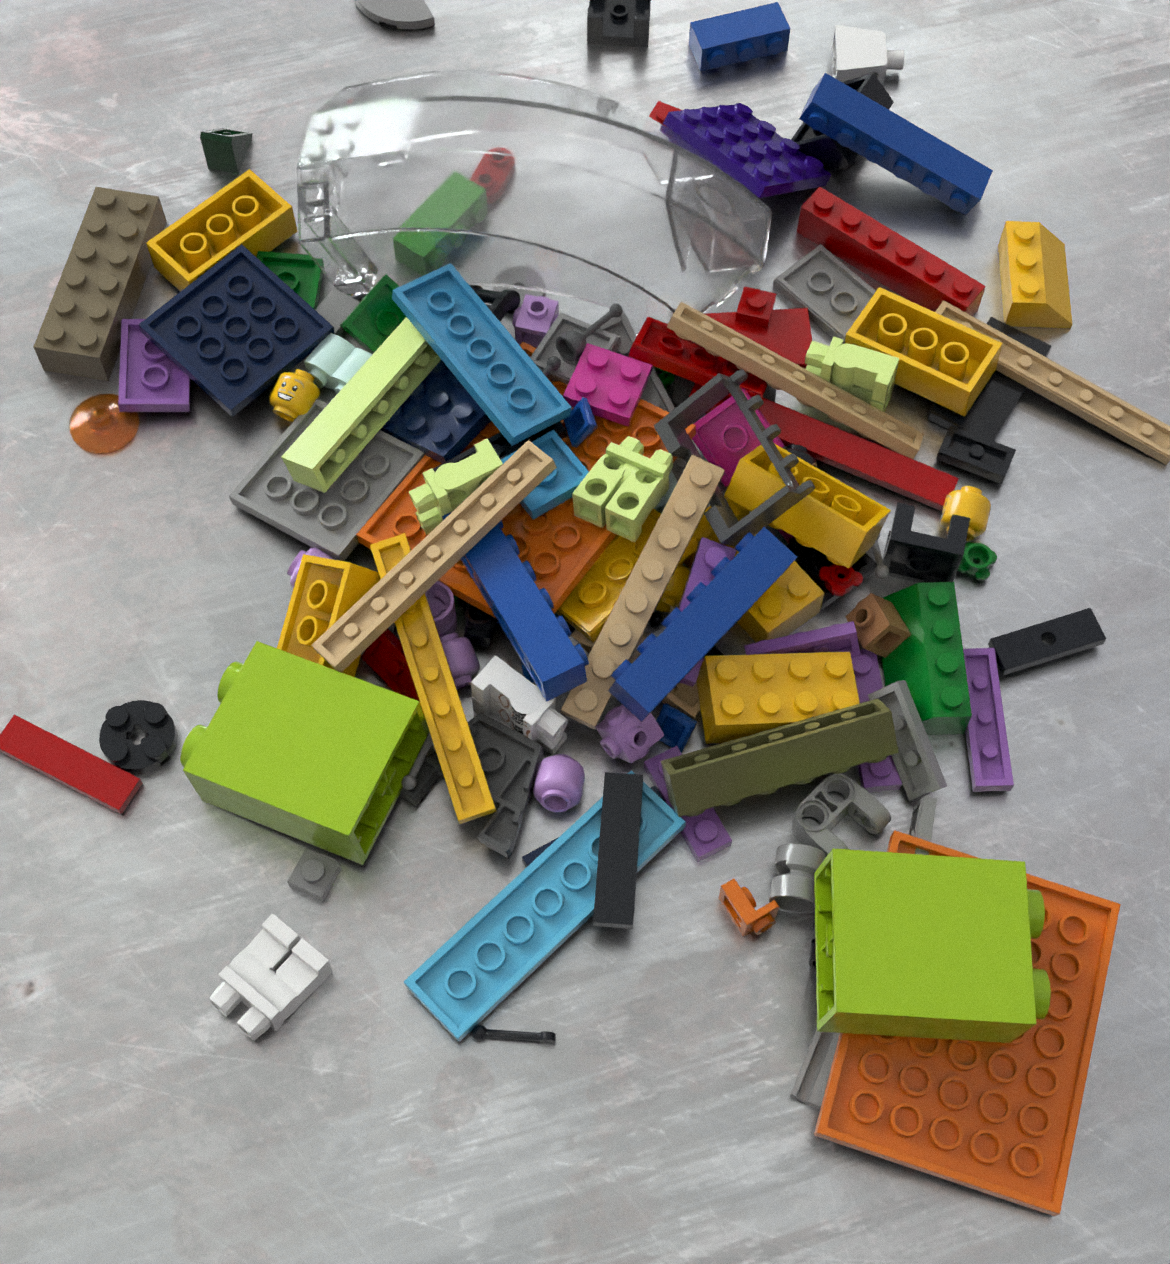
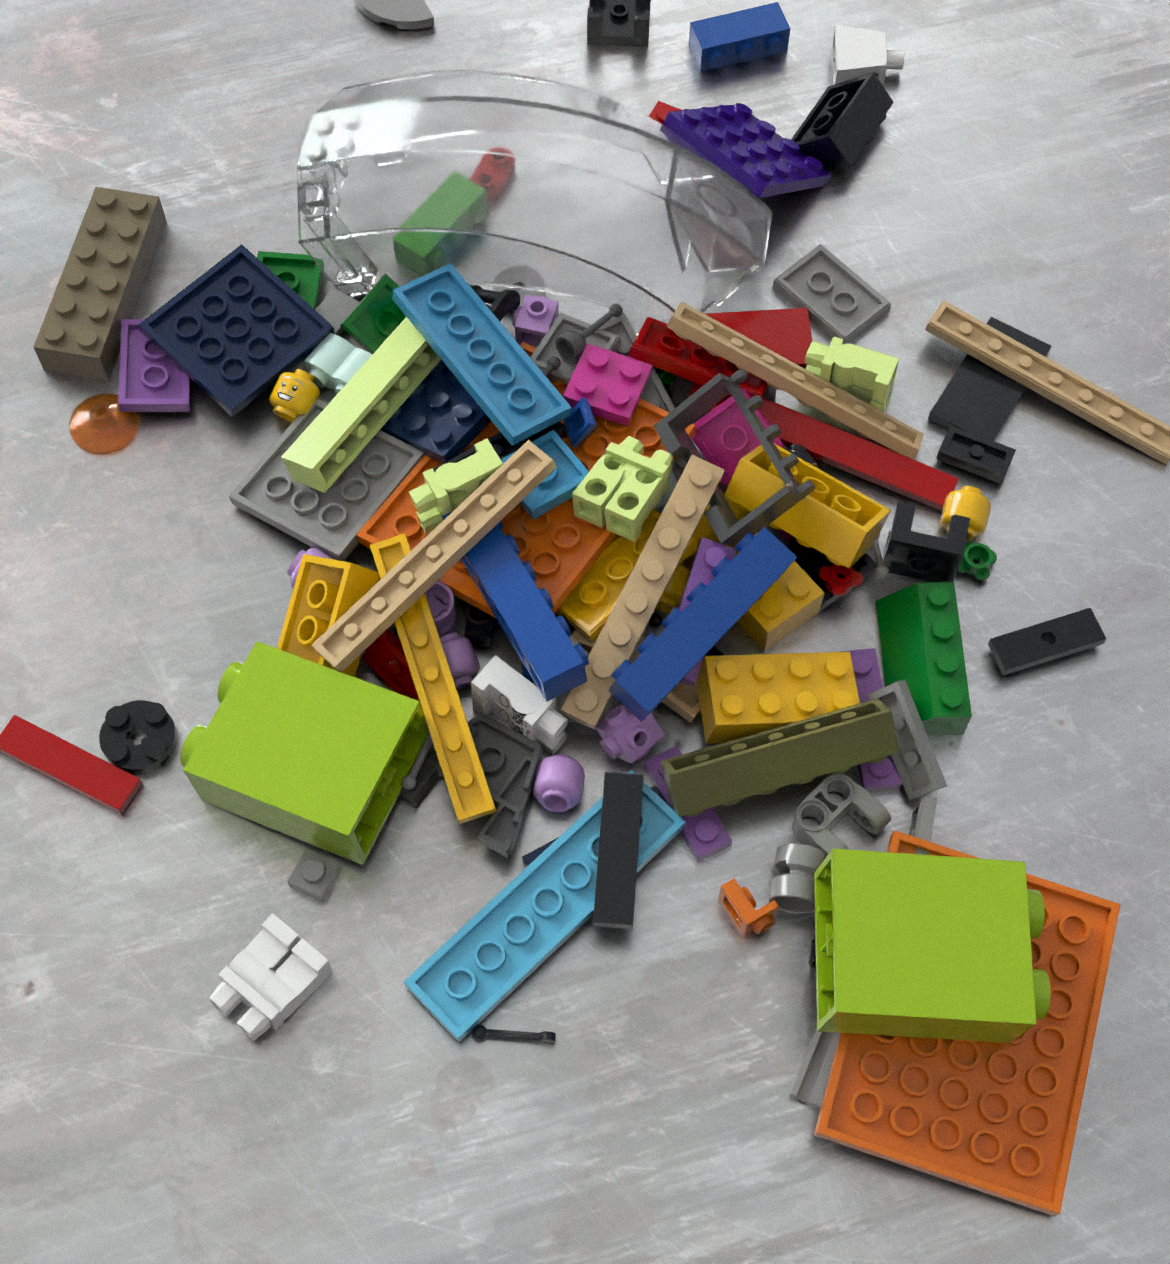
(225, 149): dark green slope -> none
(237, 214): yellow brick -> none
(675, 726): blue slope -> none
(755, 307): red plate -> none
(827, 639): medium lavender plate -> none
(878, 625): medium nougat brick -> none
(886, 254): red brick -> none
(895, 144): blue brick -> none
(934, 352): yellow brick -> none
(986, 729): medium lavender plate -> none
(1033, 277): yellow slope -> none

